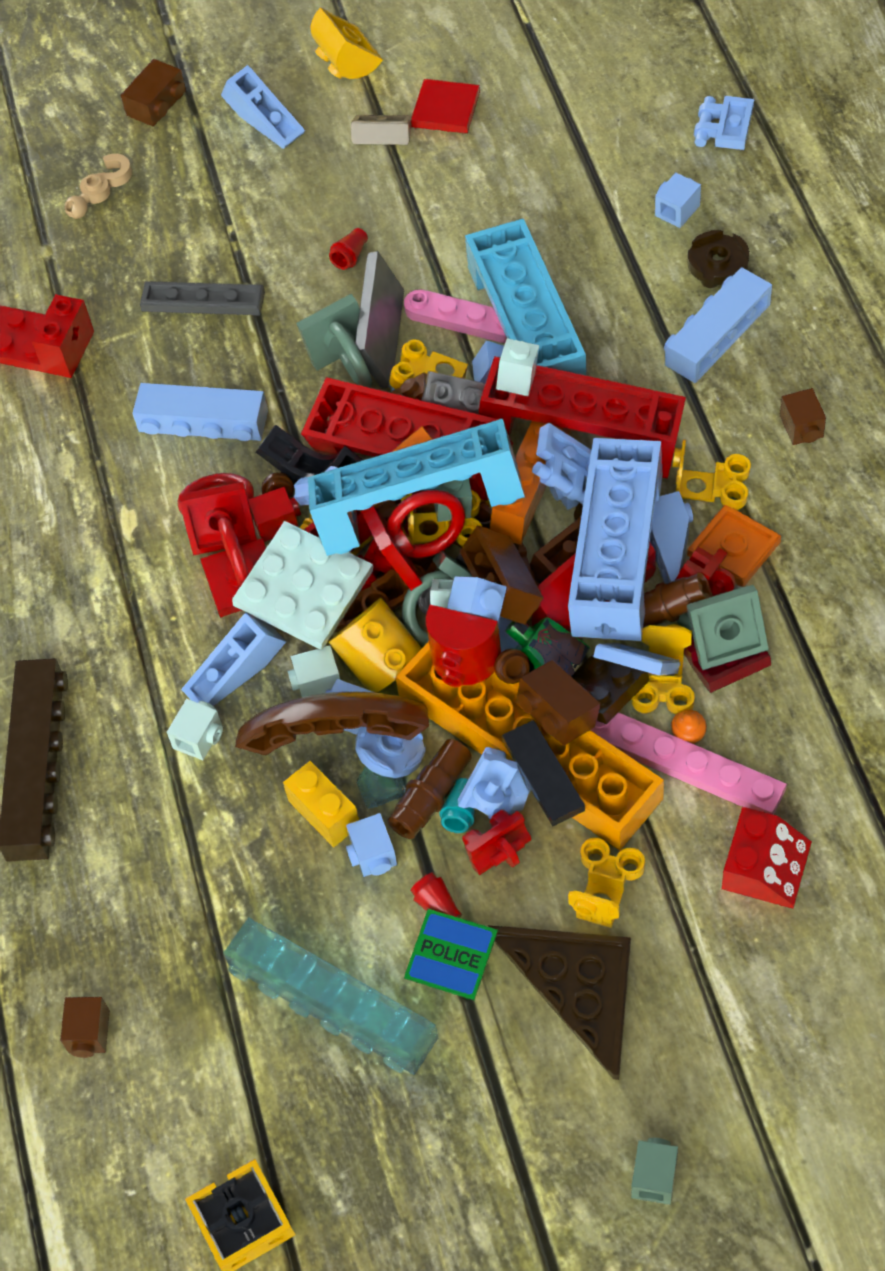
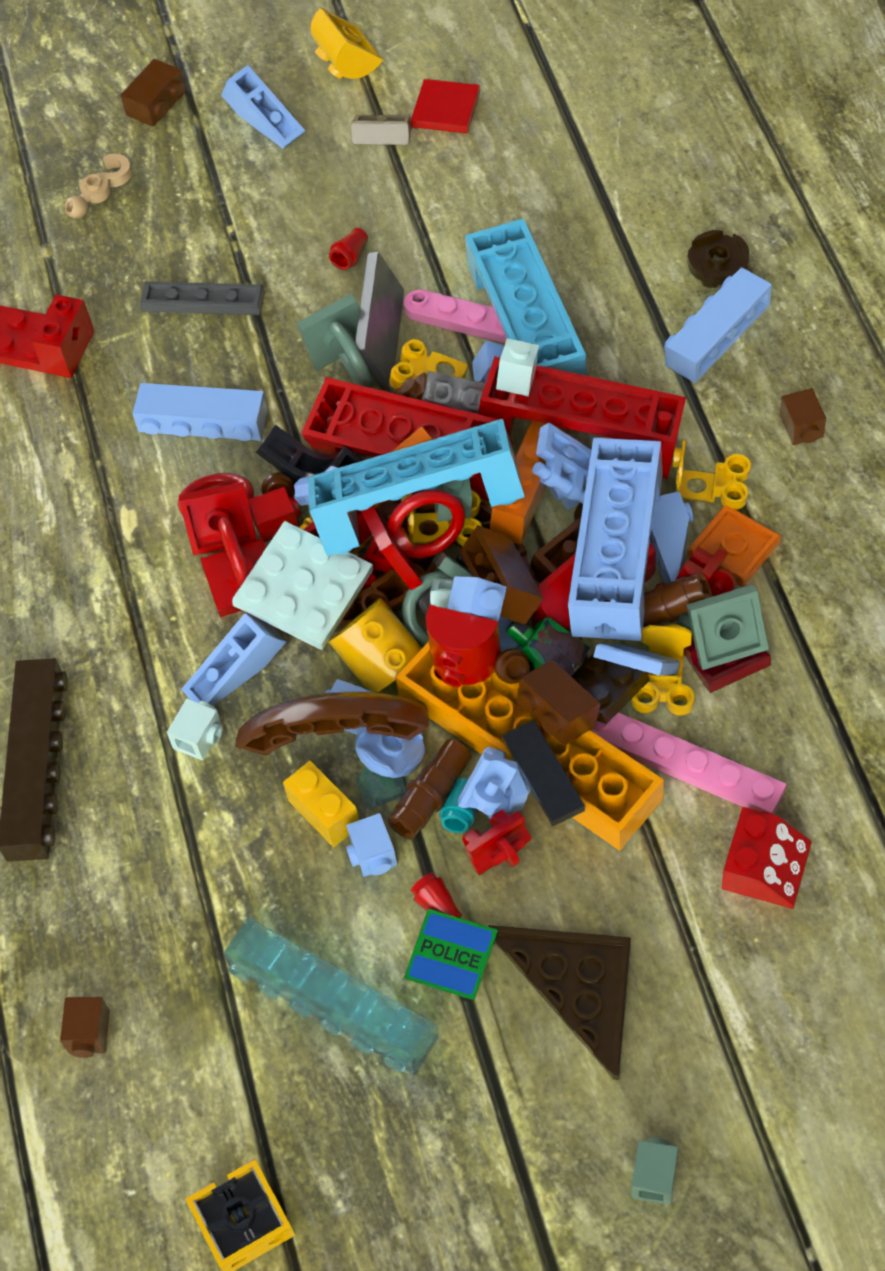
(313, 671): light aqua brick -> none
(604, 877): yellow piece -> none
(677, 200): light blue brick -> none
(689, 726): orange plate -> none
(733, 123): light blue plate -> none

